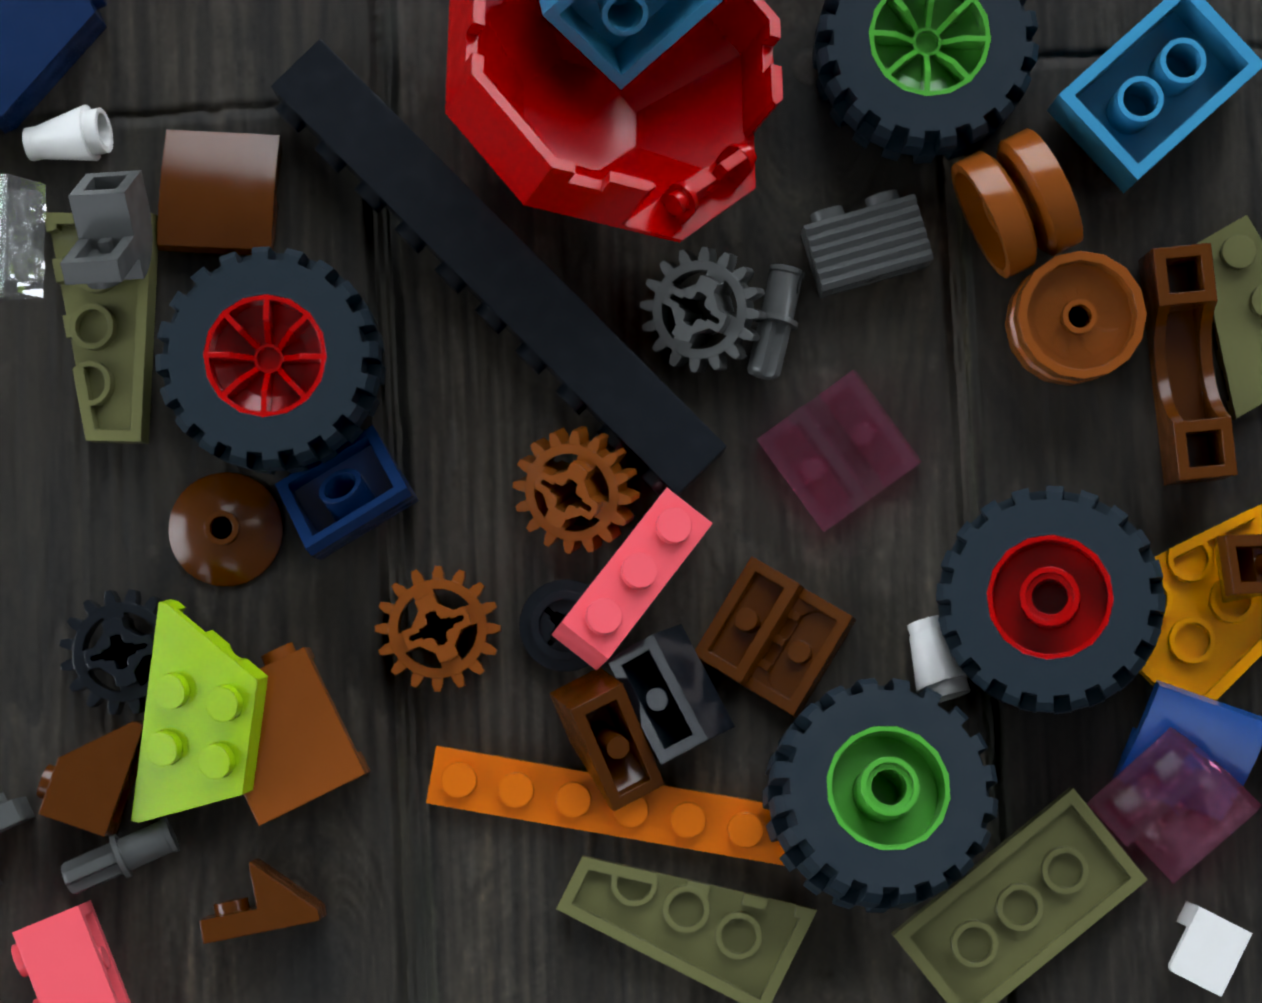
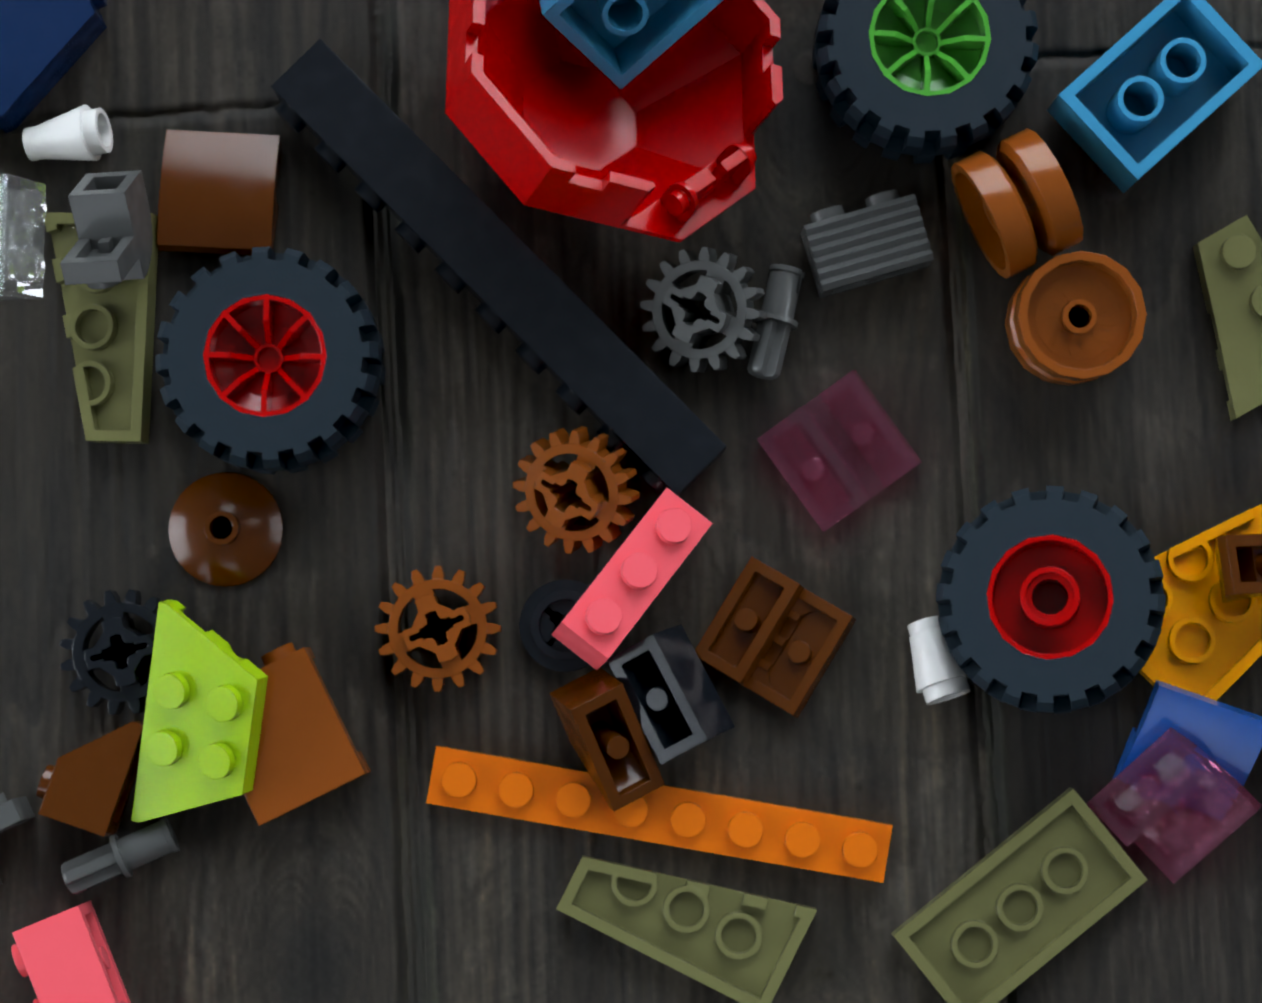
(278, 906): reddish brown slope -> none
(345, 495): dark blue slope -> none
(879, 796): black wheel -> none
(1190, 416): reddish brown arch -> none
(1207, 948): white panel -> none

